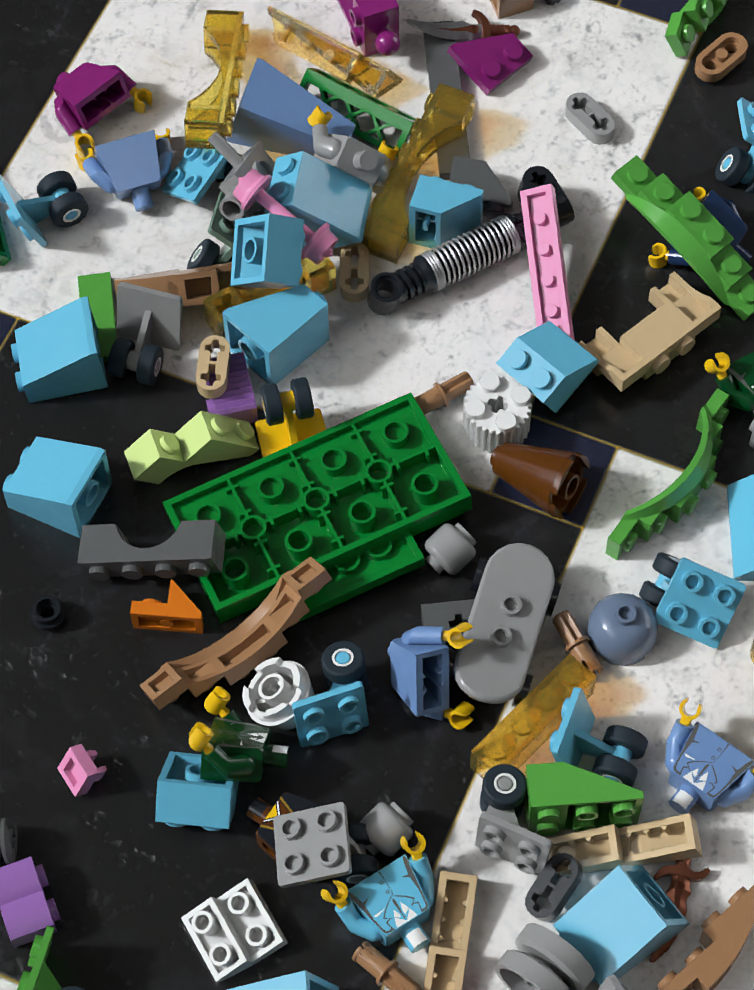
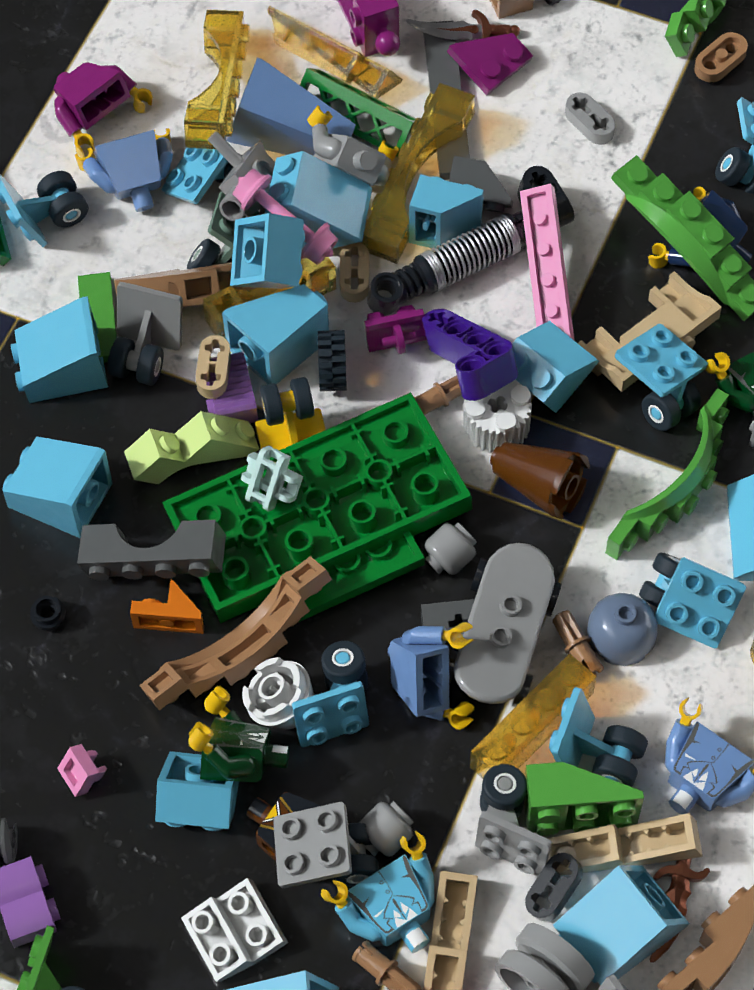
(274, 478): none -> light aqua piece
(332, 360): none -> black wheel
(394, 330): none -> magenta hips
(480, 357): none -> dark purple beam
(666, 368): none -> medium azure plate

